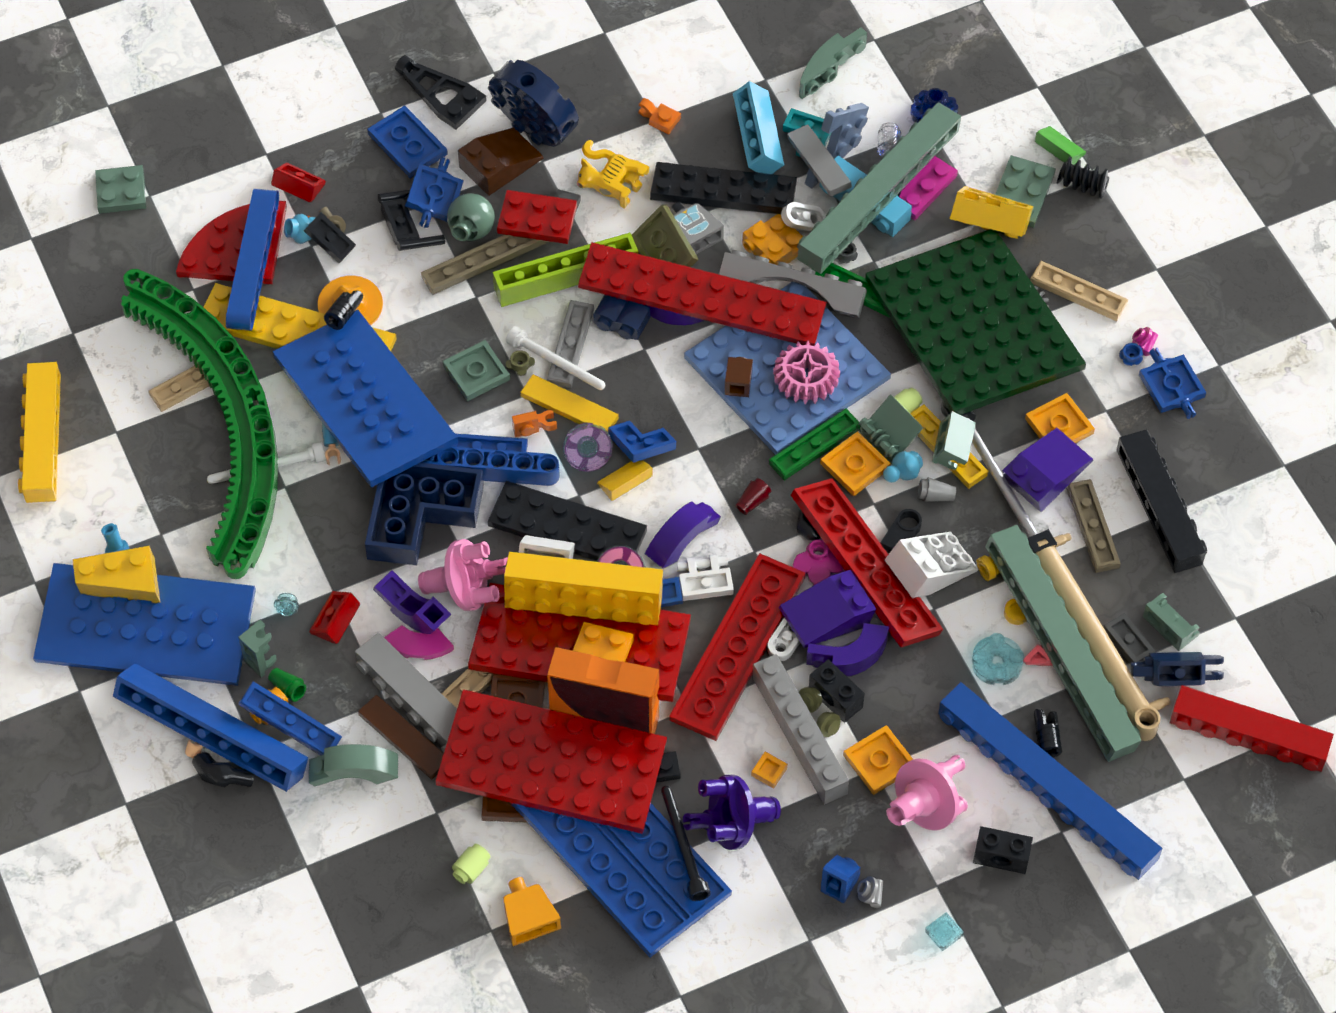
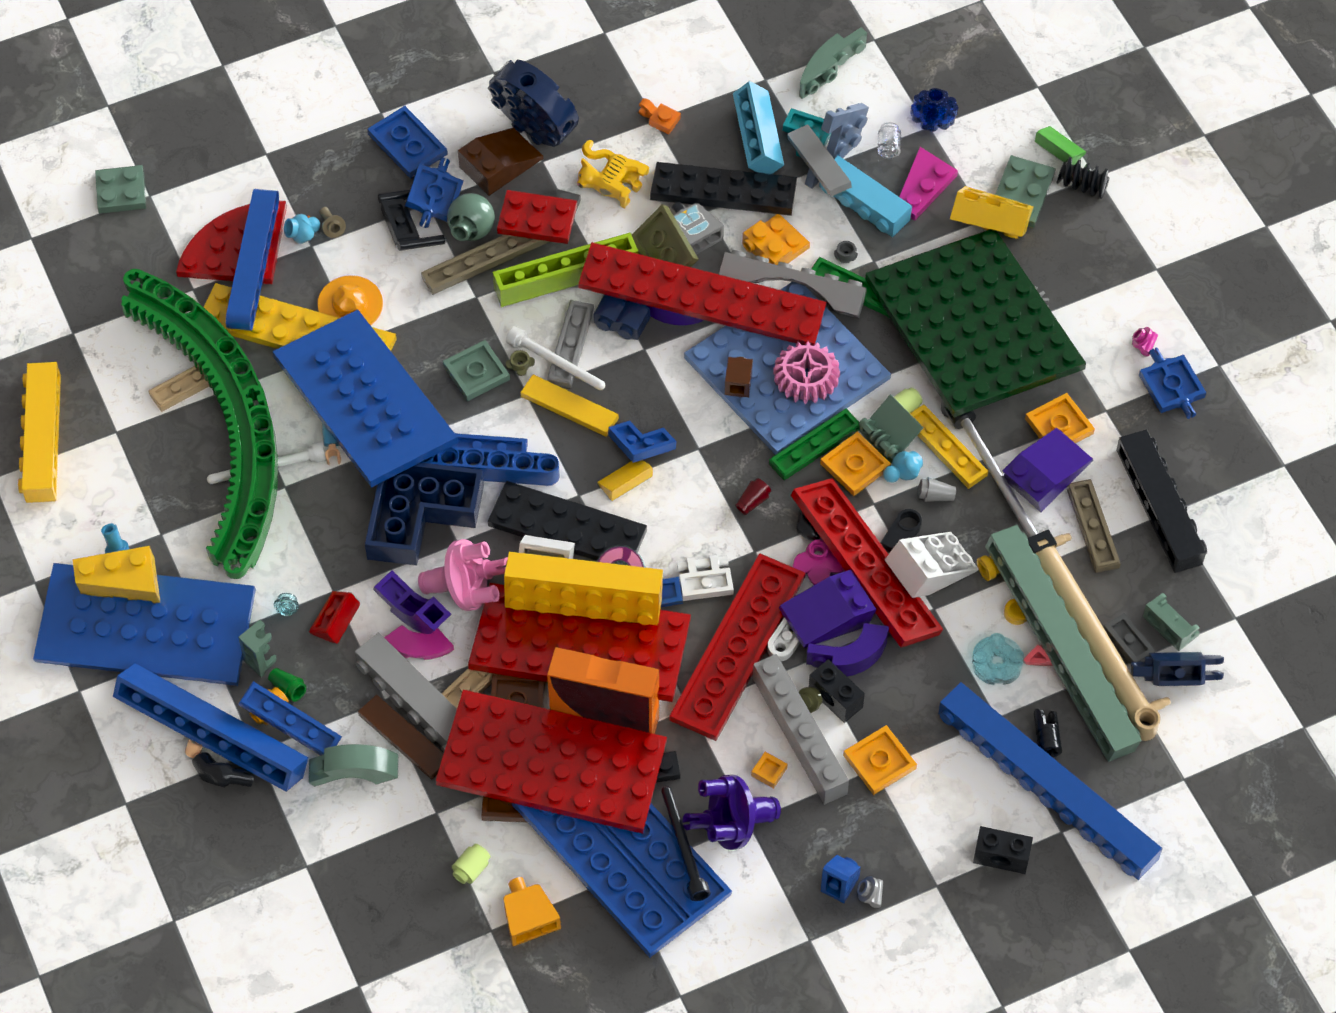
(297, 182): red slope -> none
(330, 237): black plate -> none
(343, 309): black hinge -> none
(454, 112): black plate -> none
(530, 422): orange plate -> none
(587, 447): clear light blue tile -> none
(604, 642): light orange plate -> none
(680, 531): dark purple arch -> none
(798, 216): white plate -> none
(828, 723): olive plate -> none
(878, 187): sand green brick -> none
(927, 794): bright pink piece -> none
(944, 931): clear light blue plate -> none
(954, 440): hinge -> none
(1079, 291): tan tile -> none
(1131, 349): blue plate -> none
(1251, 728): red brick -> none

